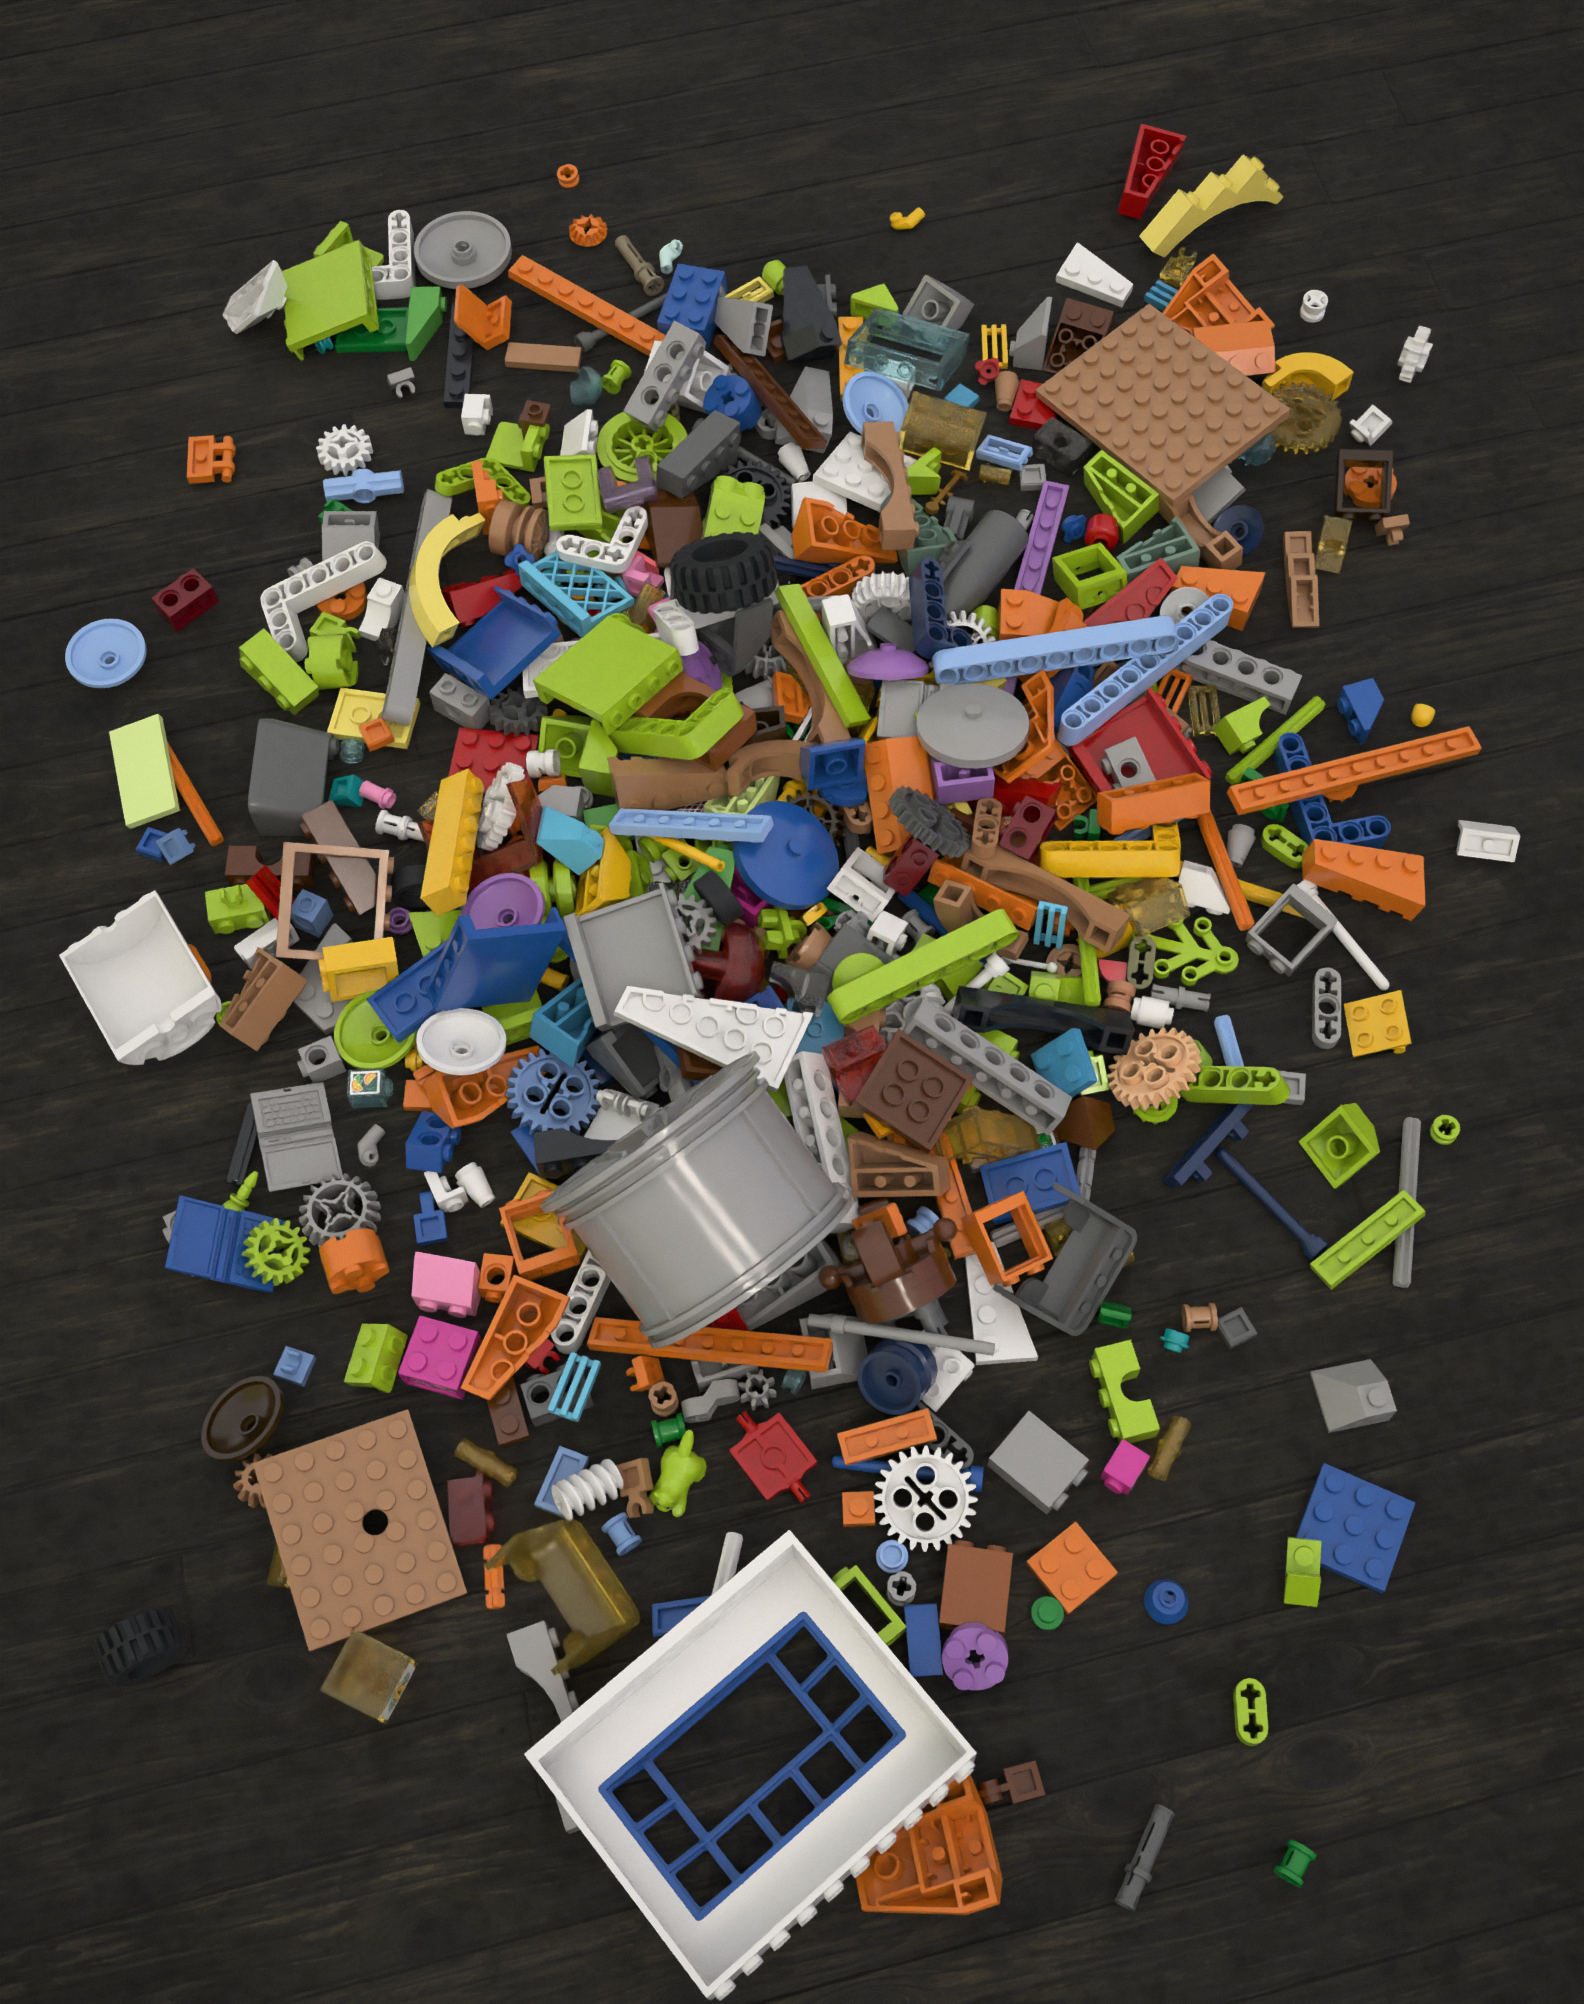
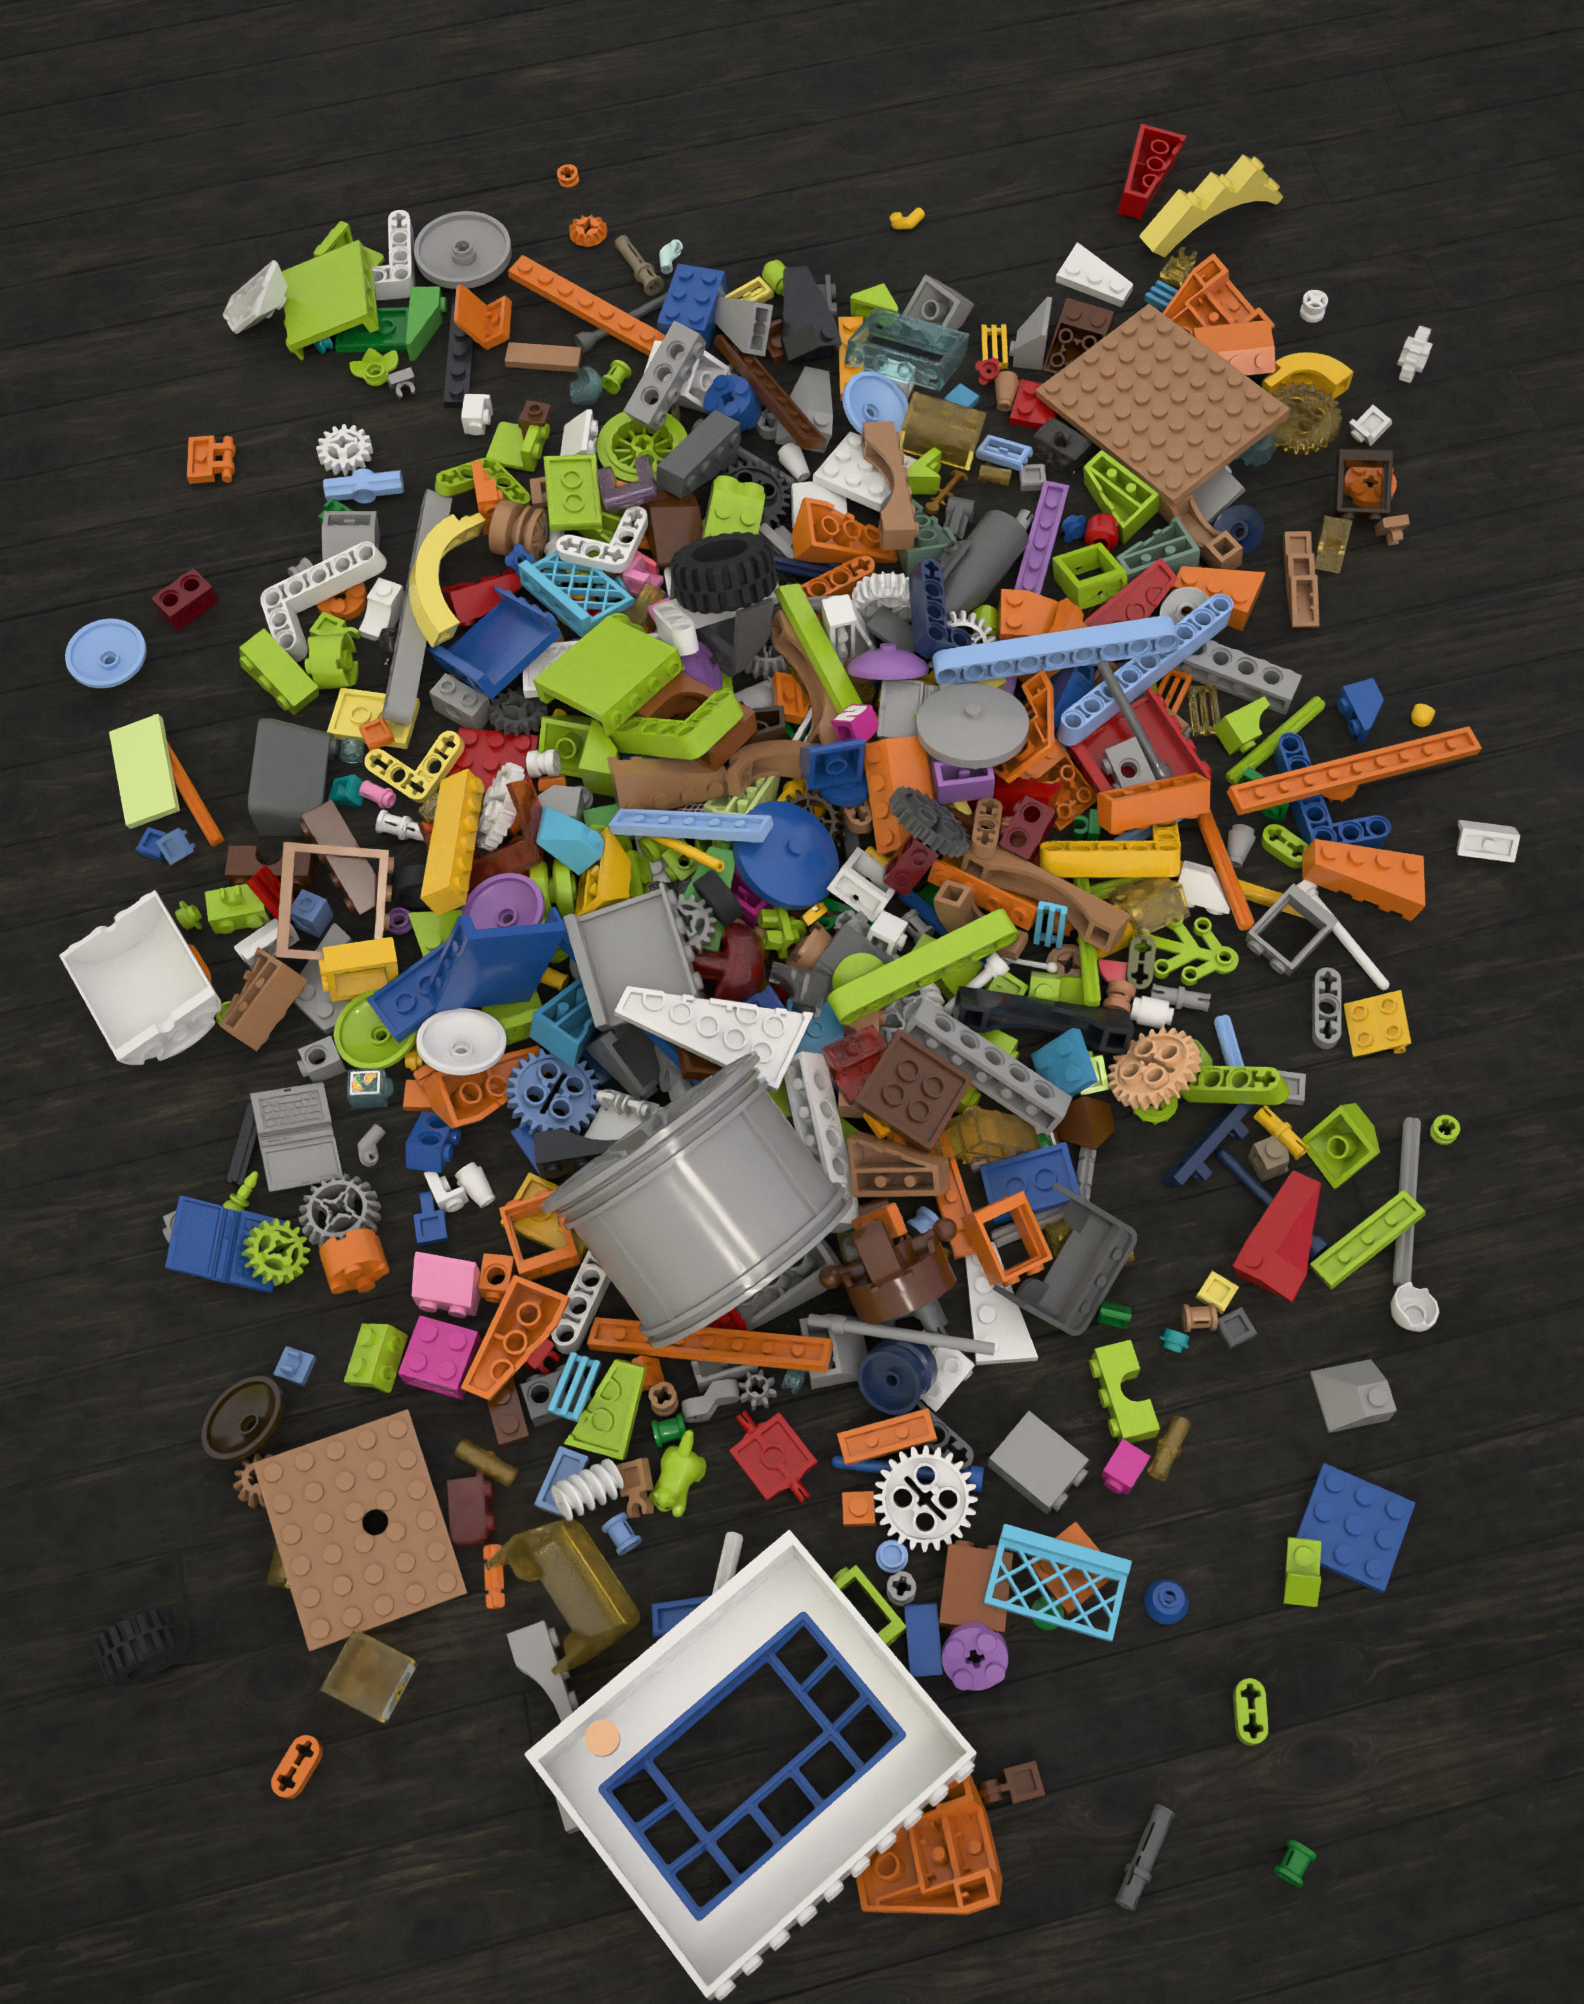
(188, 916): none -> lime plate
(303, 1771): none -> orange beam
(374, 366): none -> lime plate
(422, 775): none -> light yellow beam
(602, 1738): none -> light nougat tile
(611, 1415): none -> lime wing
(856, 722): none -> dark pink brick
(1066, 1555): none -> medium azure fence
(1159, 768): none -> dark grey piece
(1217, 1291): none -> light yellow tile
(1269, 1158): none -> dark tan brick
(1280, 1244): none -> red wedge
(1283, 1132): none -> yellow pin
(1414, 1308): none -> white hair

